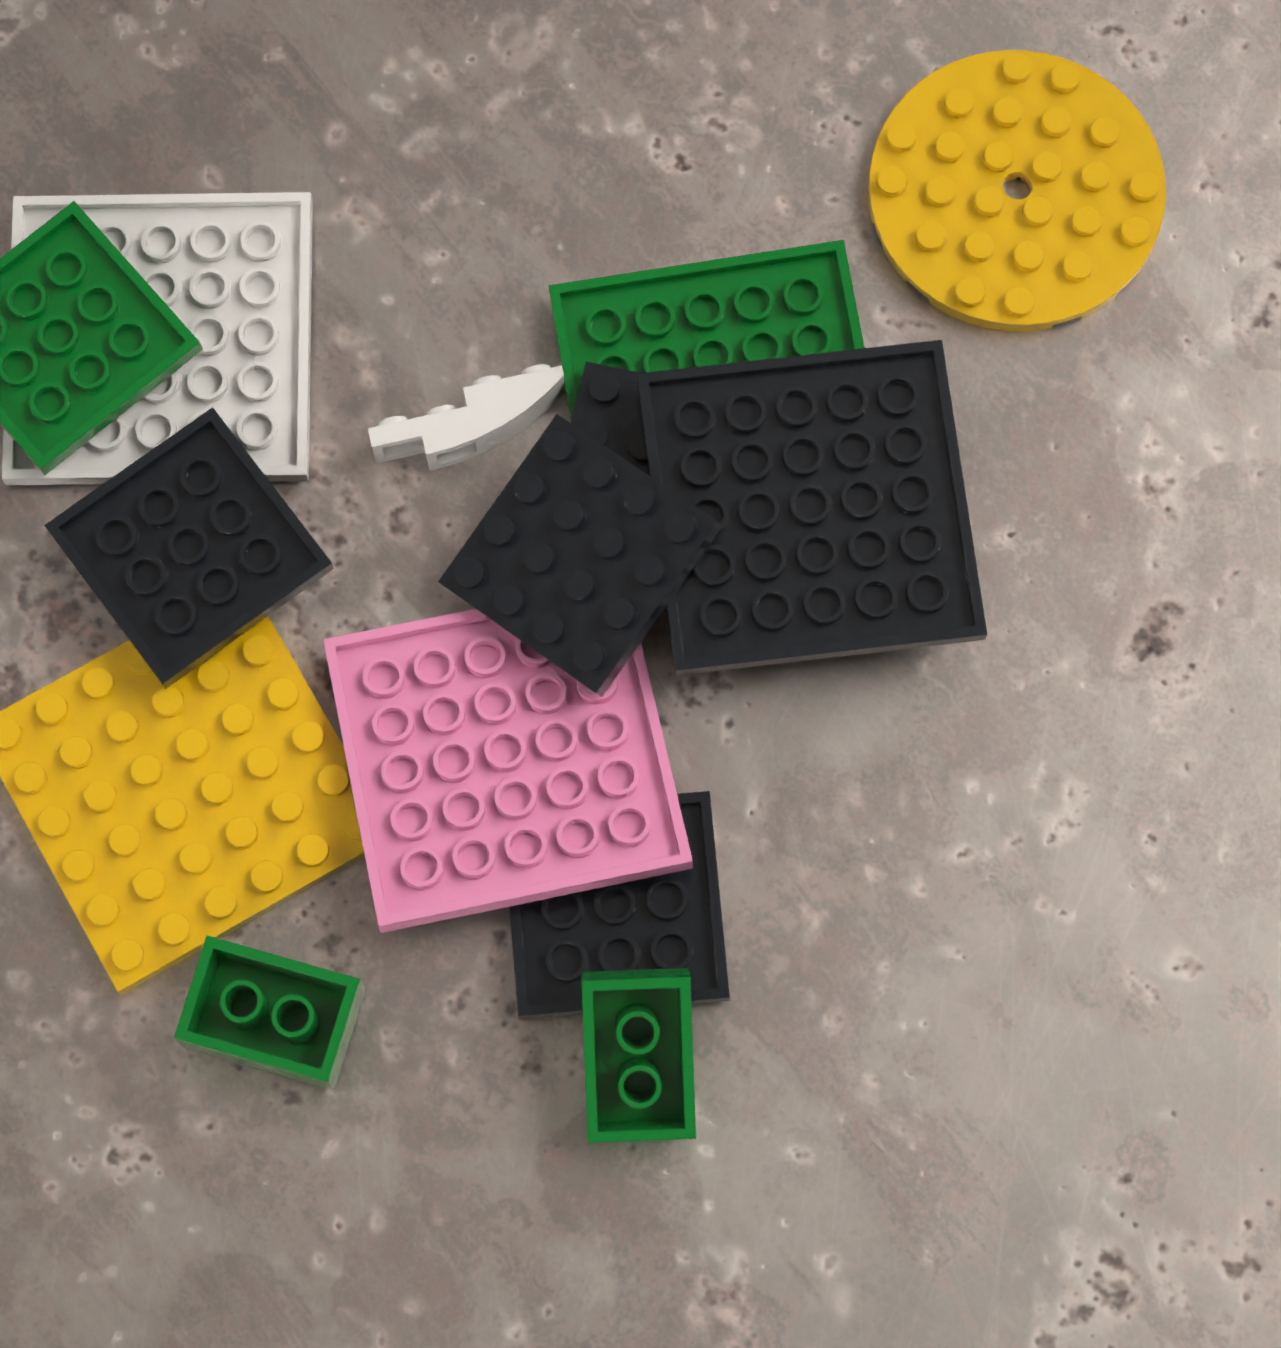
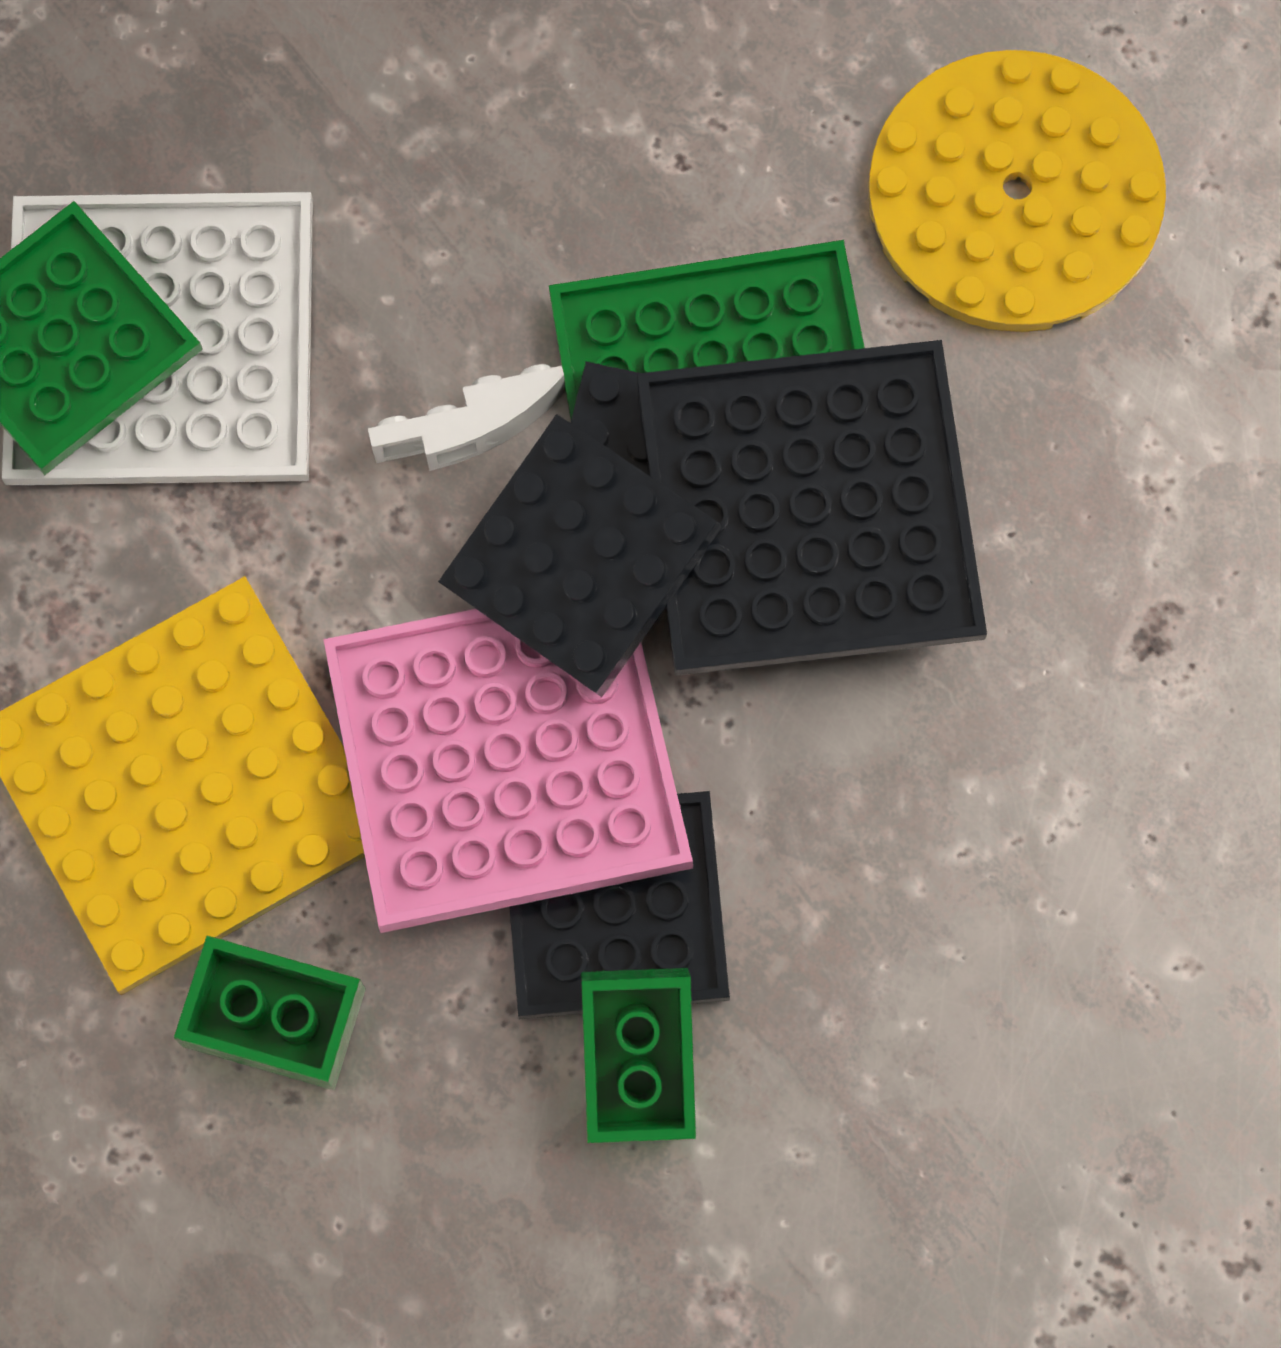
(189, 547): black plate -> none

